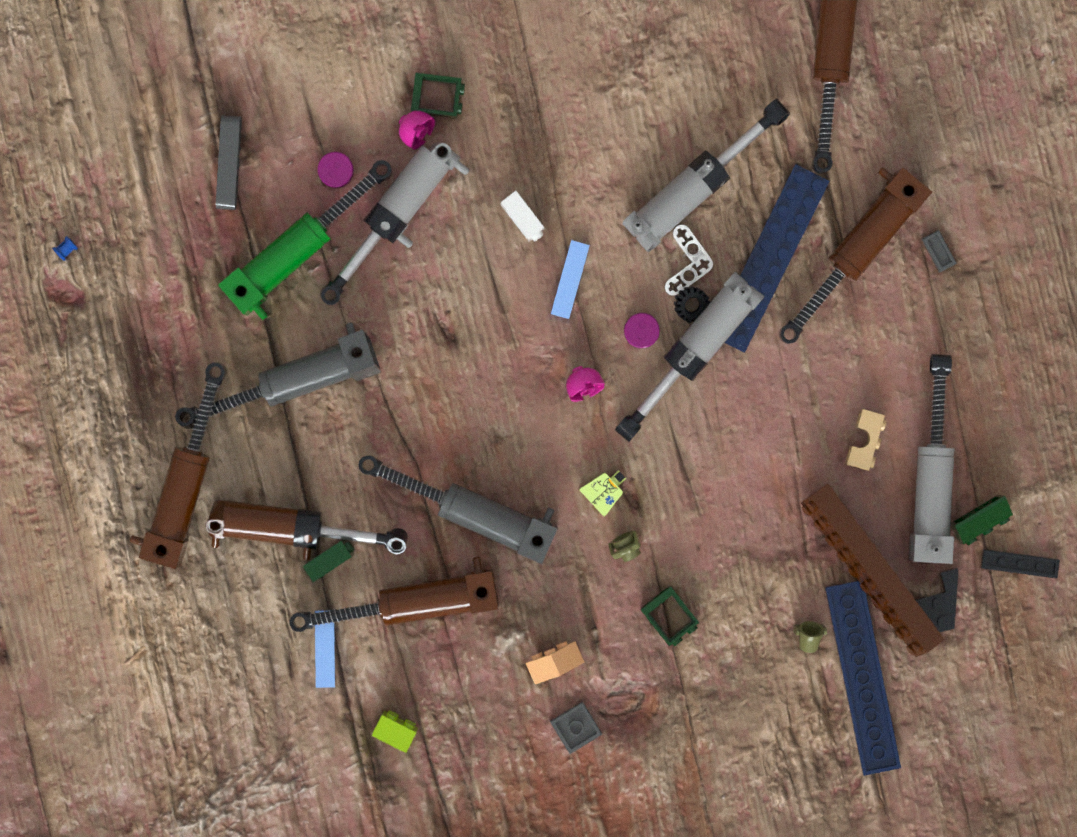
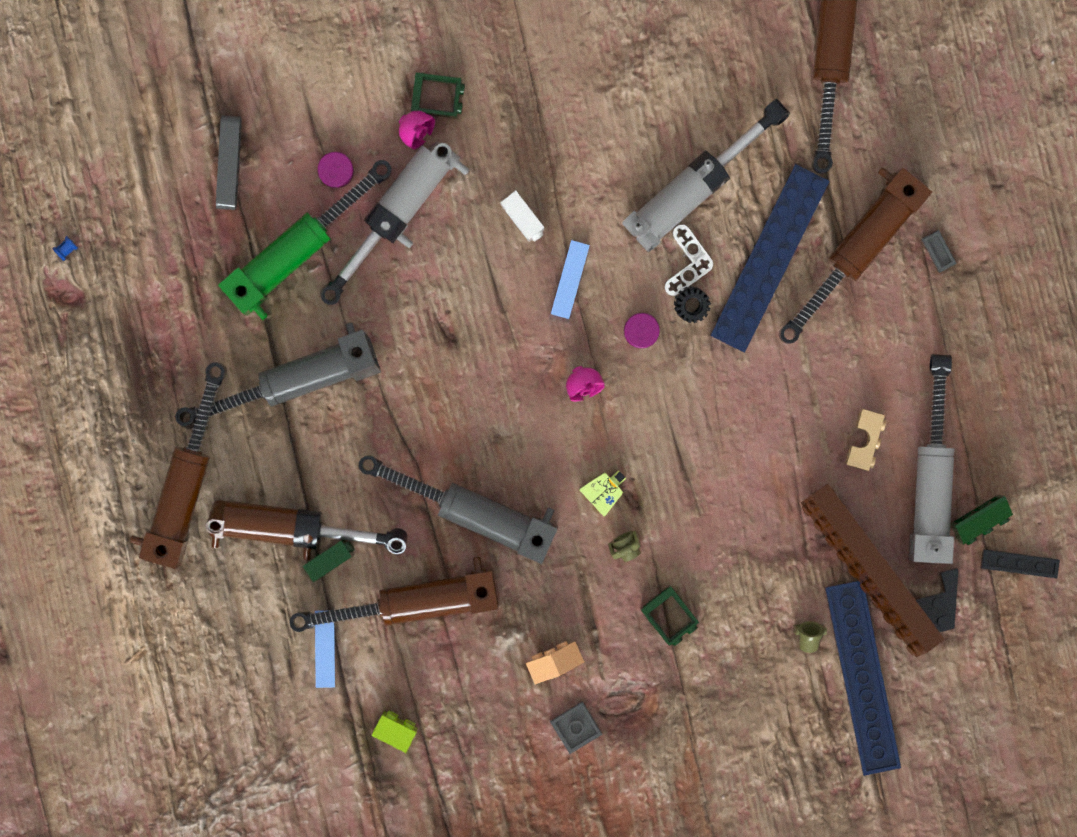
(699, 344): light grey piece -> none

